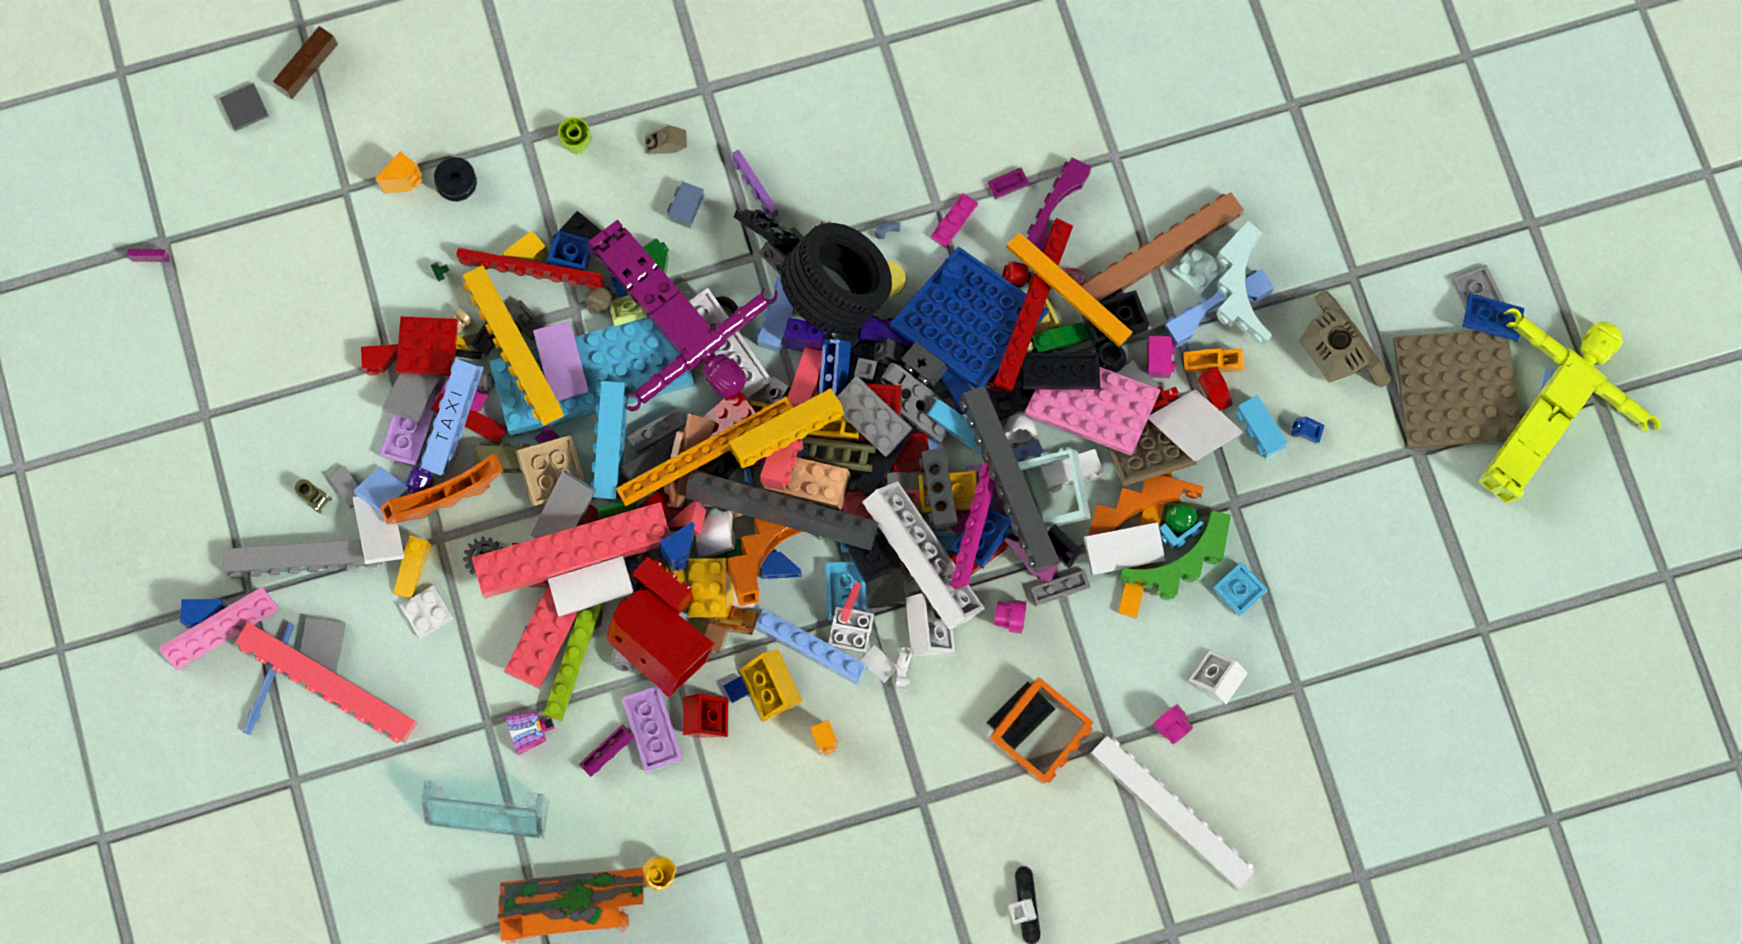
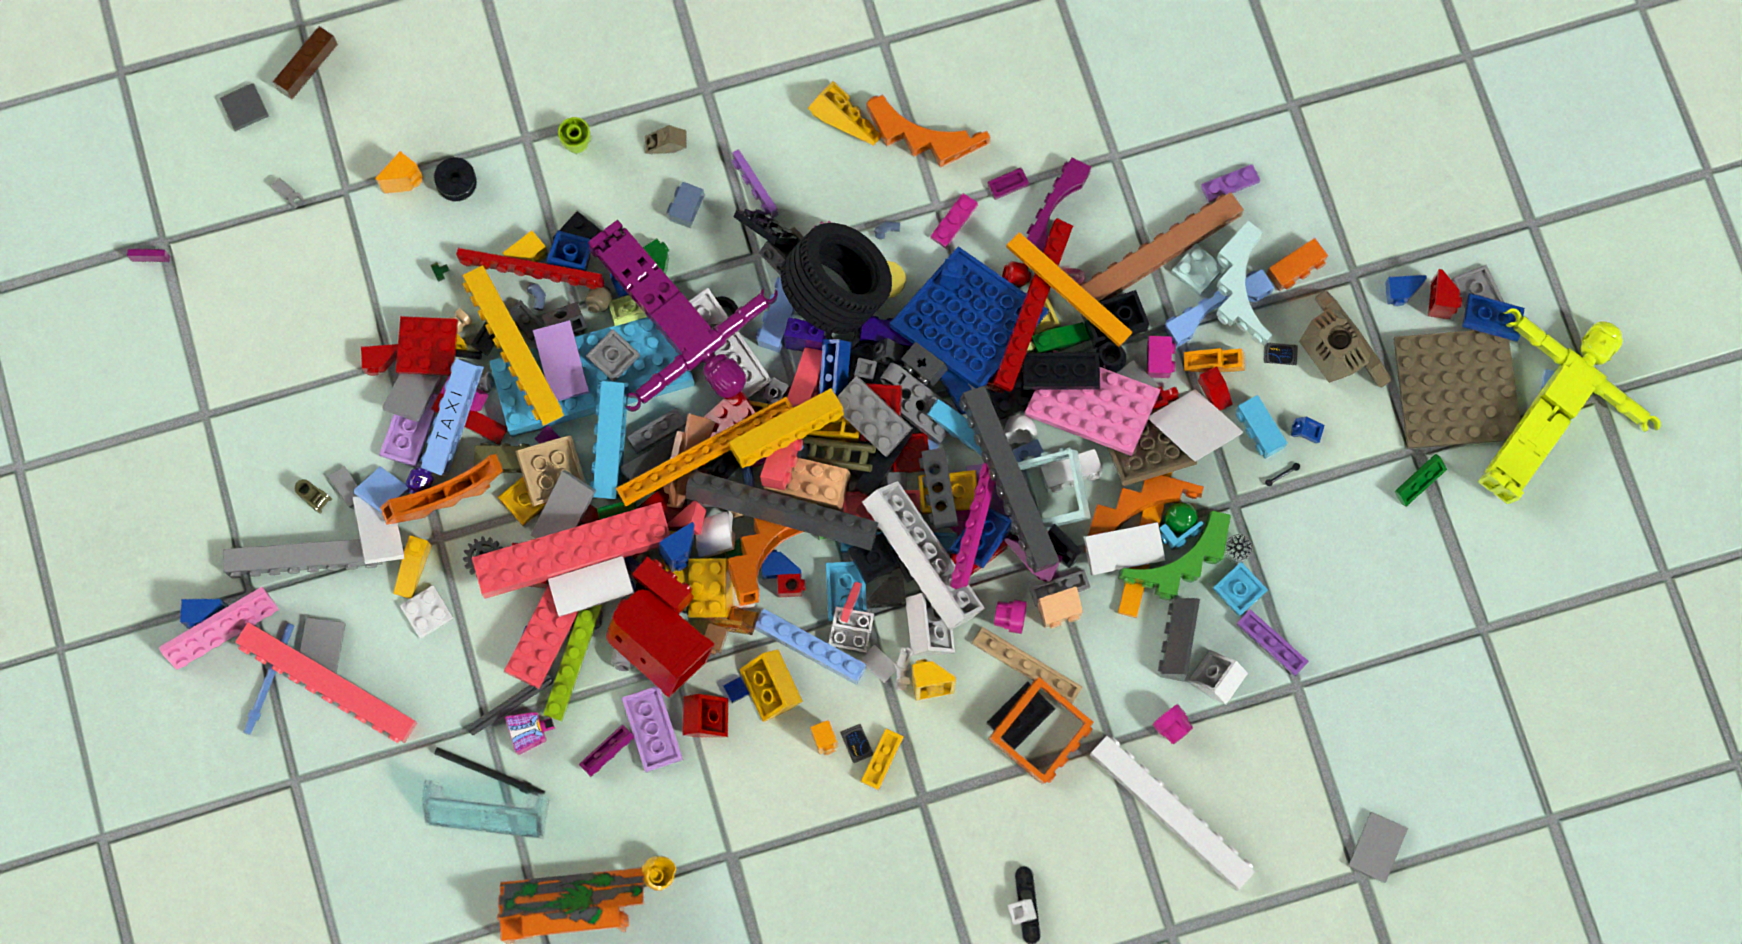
(286, 191): none -> light grey bar
(507, 706): none -> dark grey axle
(518, 502): none -> yellow tile
(525, 787): none -> pearl dark grey bar
(535, 290): none -> sand blue arm
(567, 313): none -> dark grey brick
(613, 355): none -> light grey tile
(783, 591): none -> red brick
(835, 109): none -> yellow wedge
(857, 743): none -> sticker
(882, 759): none -> yellow plate
(931, 680): none -> yellow slope
(944, 145): none -> orange arch
(1025, 663): none -> tan tile
(1060, 608): none -> light nougat slope
(1179, 638): none -> dark grey slope
(1230, 182): none -> medium lavender plate
(1238, 548): none -> clear wheel
(1272, 642): none -> medium lavender plate
(1280, 354): none -> sticker
(1296, 466): none -> black hinge
(1297, 265): none -> orange brick
(1378, 847): none -> light grey tile
(1402, 288): none -> blue slope
(1420, 480): none -> green plate
(1444, 296): none -> red slope

